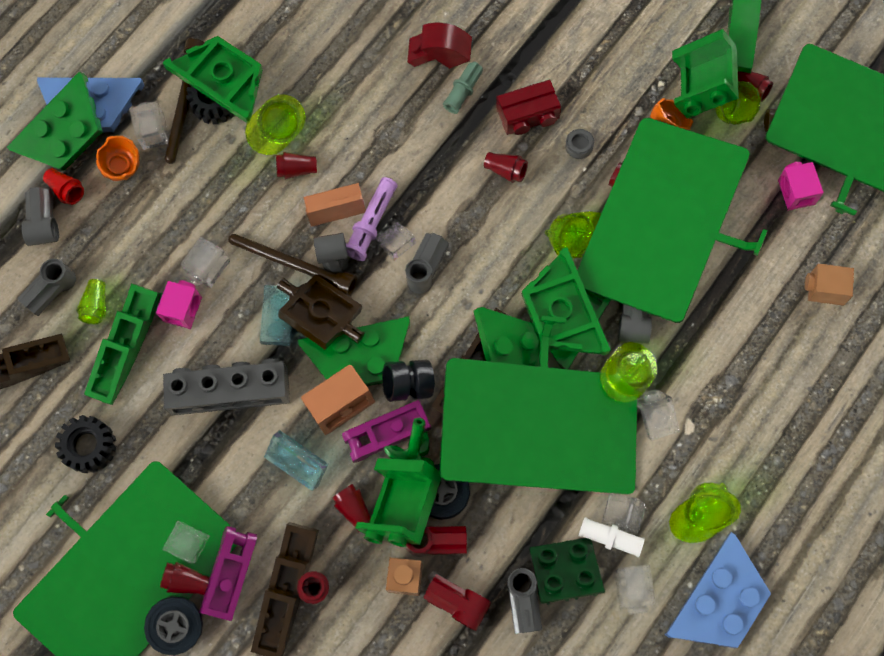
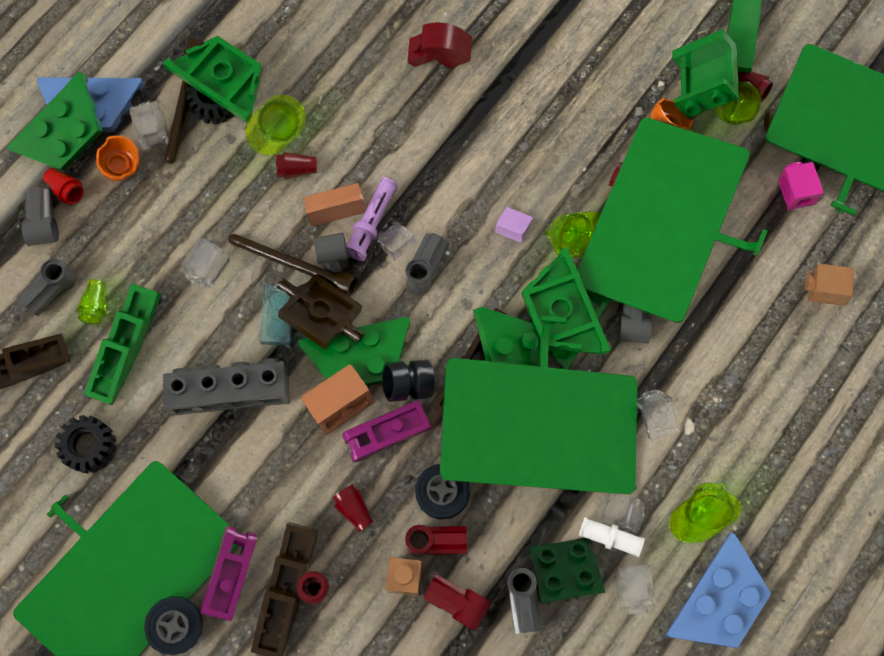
(179, 304): dark pink brick -> none
(182, 579): dark red cone -> none
(186, 542): clear brick -> none
(296, 460): clear light blue plate -> none
(402, 502): green panel -> none
(417, 446): green plant -> none
(463, 87): sand green axle -> none
(507, 166): dark red cone -> none
(513, 224): none -> lavender slope
(528, 108): dark red brick -> none
(579, 143): dark grey tile -> none
(628, 372): clear neon green piece -> none

